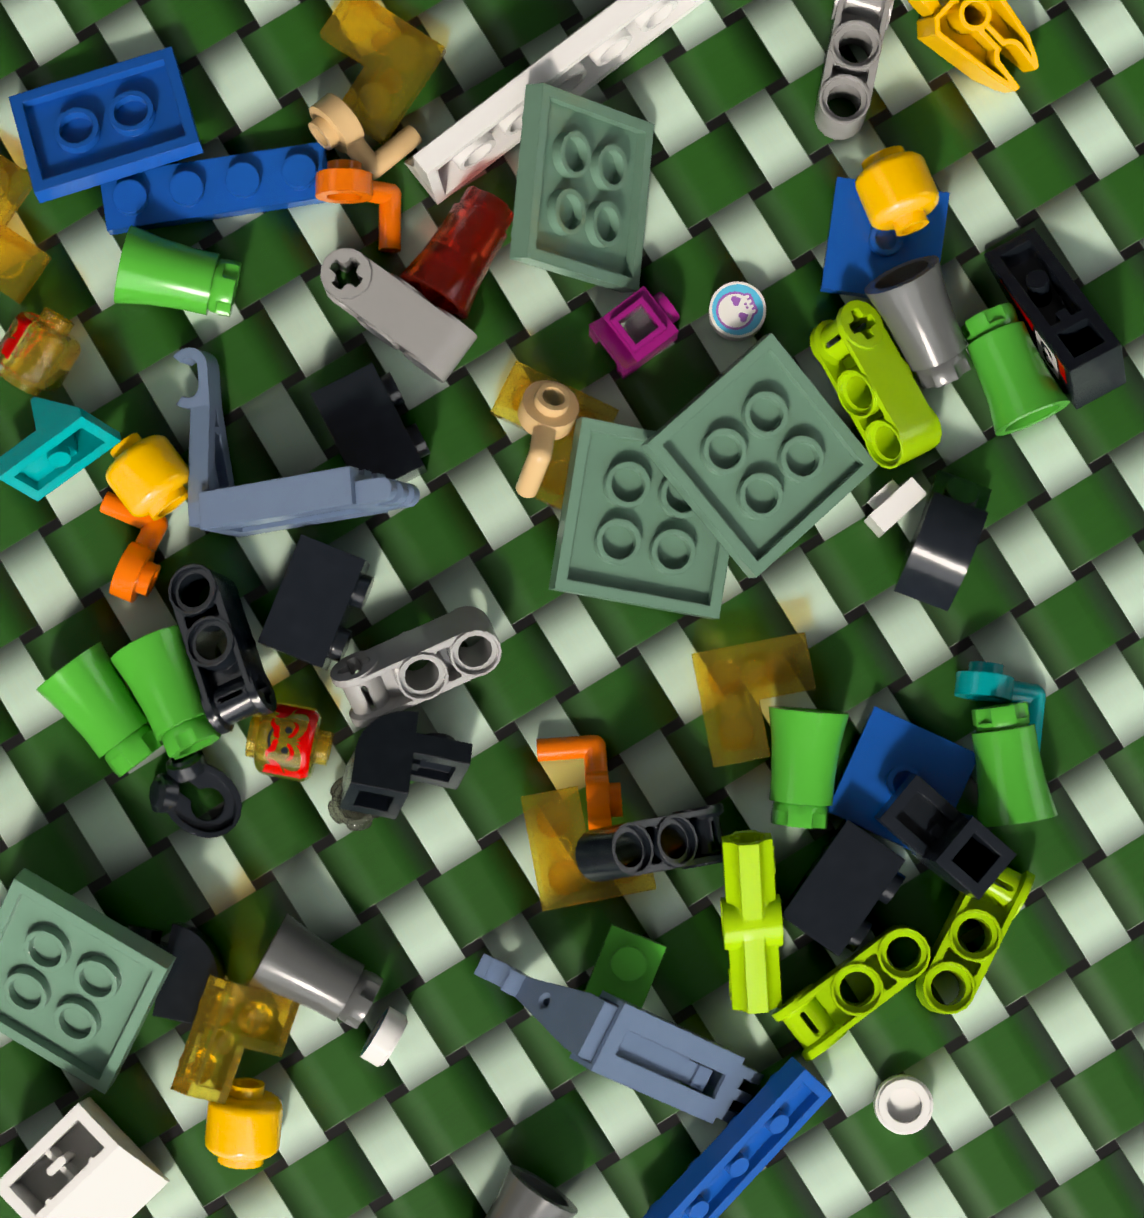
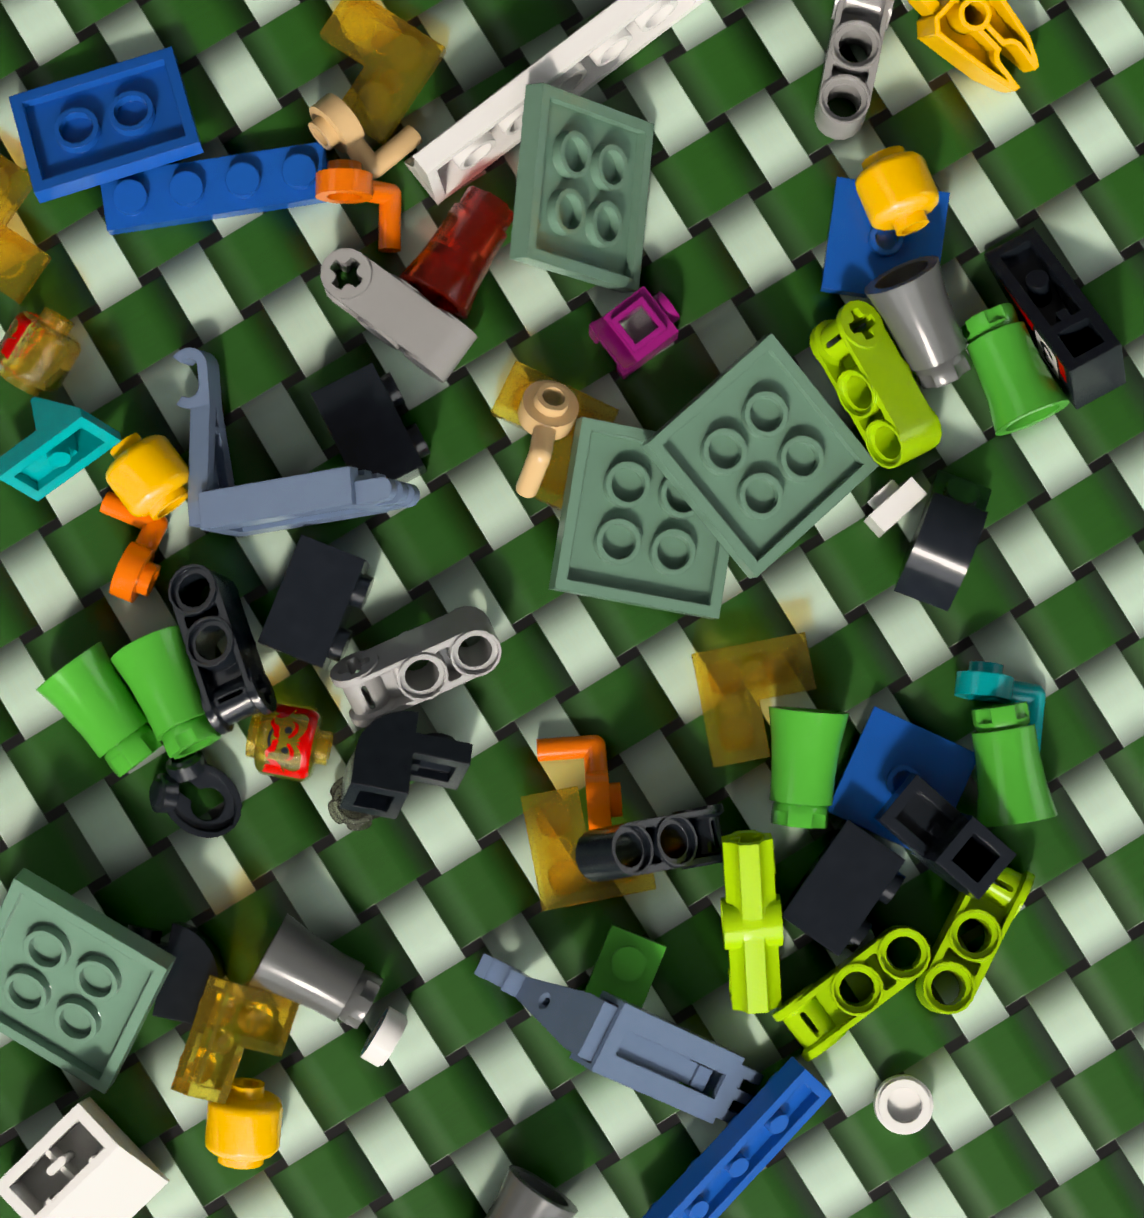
(174, 275): bright green plant -> none
(737, 311): tile -> none

